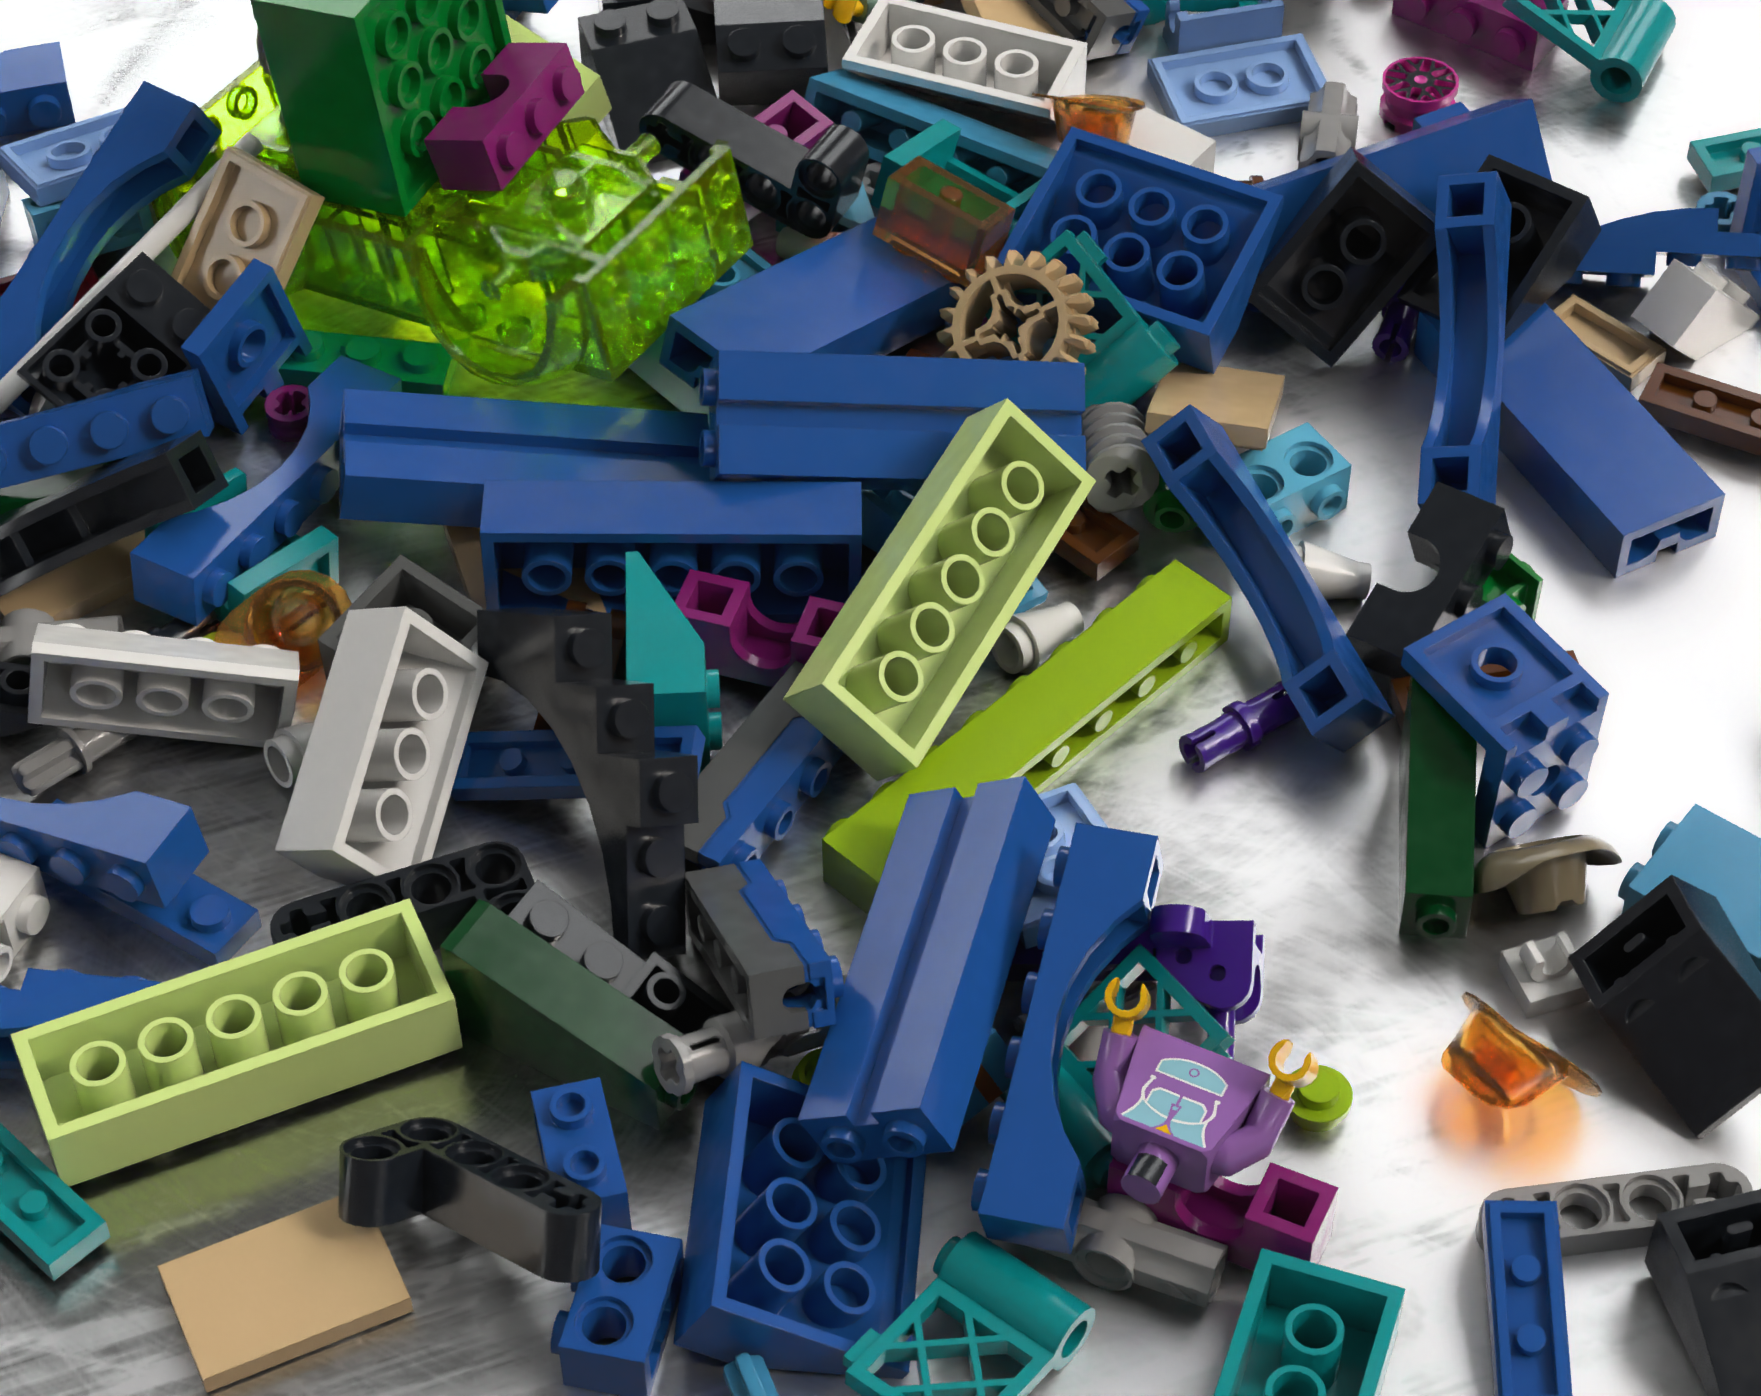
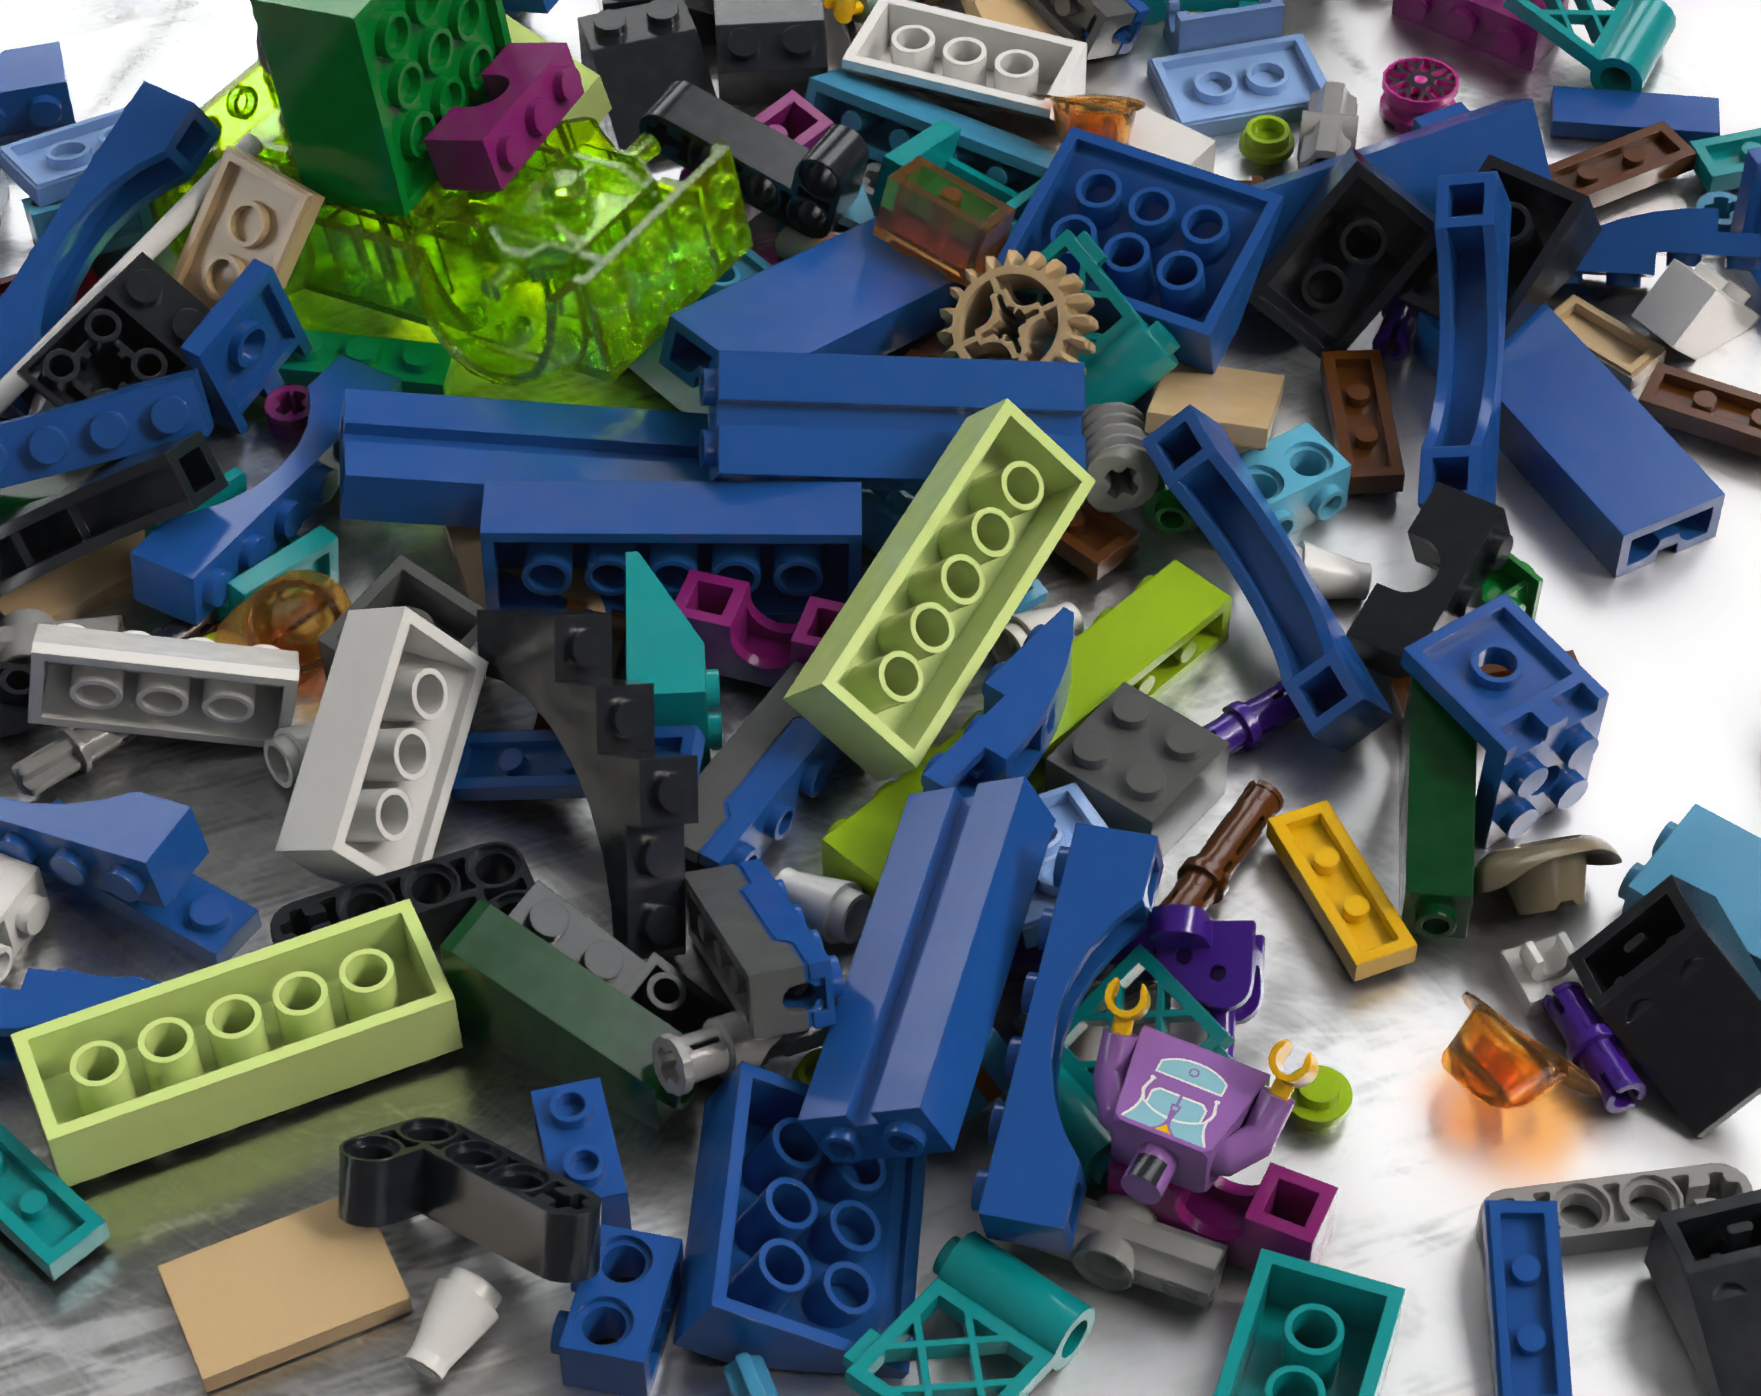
(453, 1322): none -> white cone
(828, 904): none -> white cone
(1019, 716): none -> blue slope
(1142, 766): none -> dark grey brick
(1206, 877): none -> reddish brown pin
(1266, 140): none -> lime plate
(1341, 890): none -> yellow plate
(1362, 419): none -> reddish brown plate
(1594, 1047): none -> dark purple pin
(1616, 113): none -> blue tile
(1626, 164): none -> reddish brown plate

